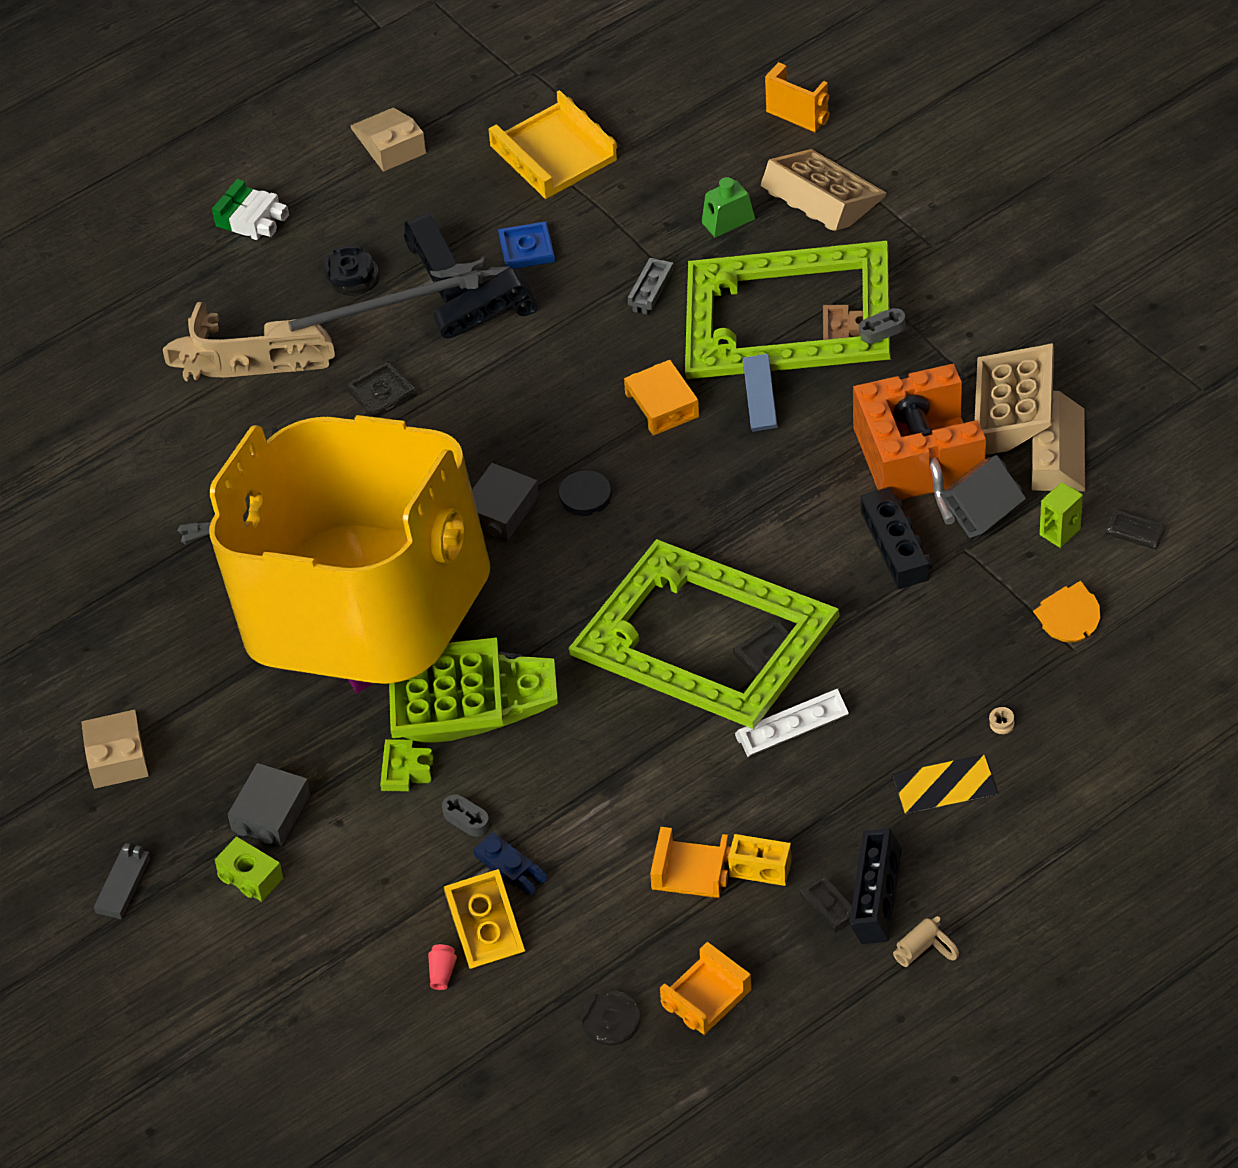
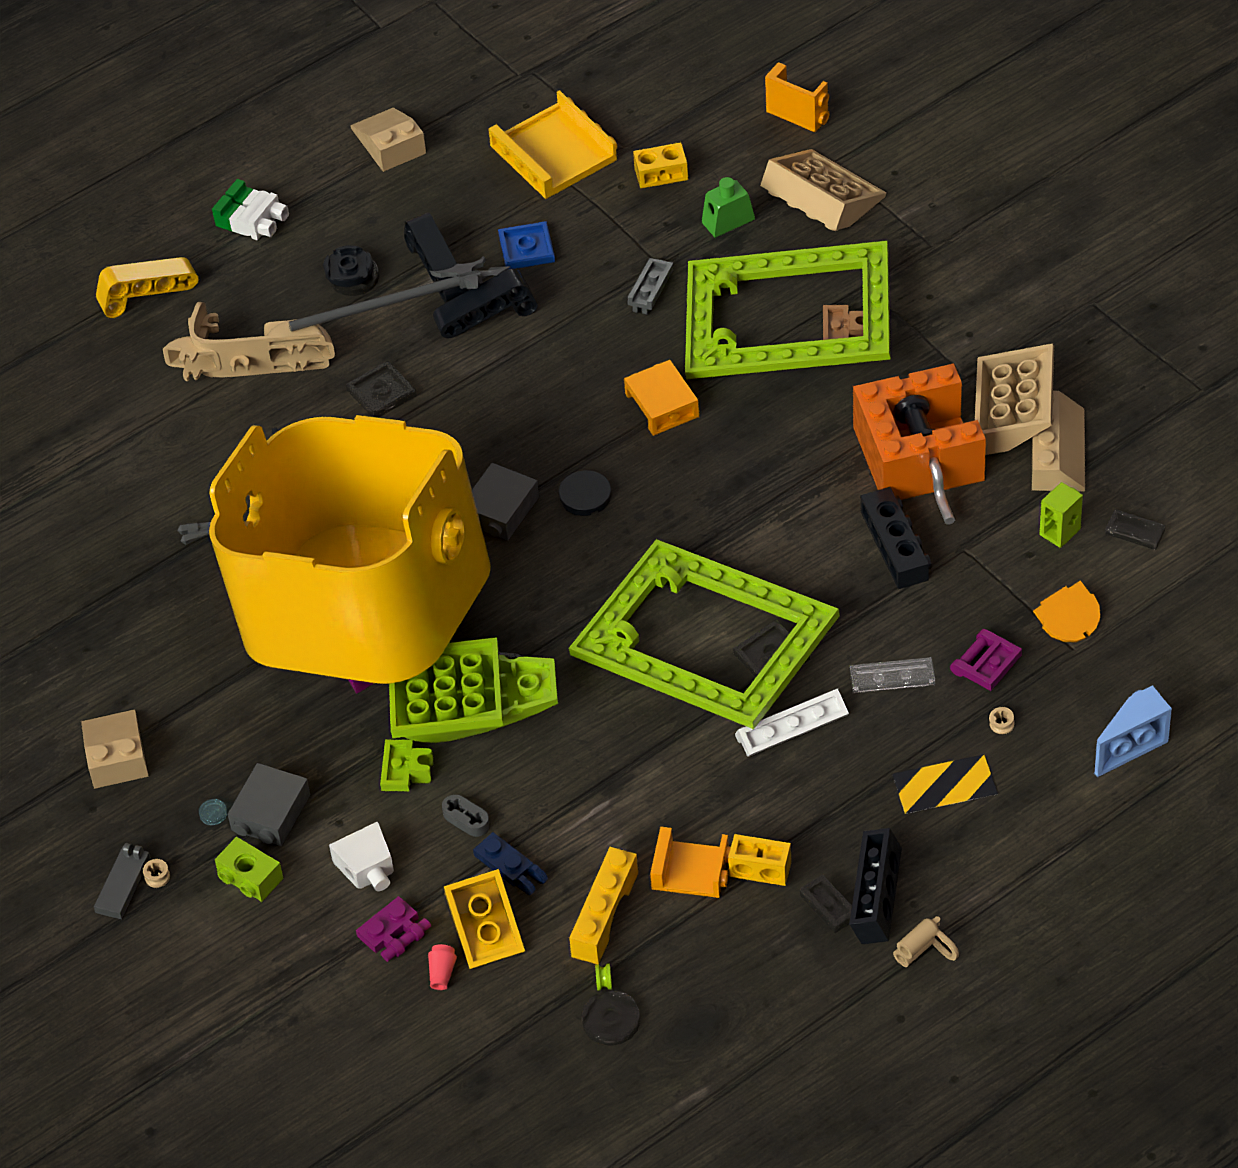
(142, 279): none -> yellow beam
(152, 866): none -> tan bush
(213, 812): none -> clear light blue piece
(364, 857): none -> white torso
(388, 924): none -> magenta plate
(595, 920): none -> yellow arch
(603, 977): none -> lime bush
(660, 165): none -> yellow brick
(706, 990): light orange panel -> none
(760, 392): sand blue tile -> none
(882, 325): dark grey beam -> none
(892, 675): none -> clear tile
(983, 496): dark grey brick -> none
(992, 664): none -> magenta plate
(1134, 730): none -> light blue slope

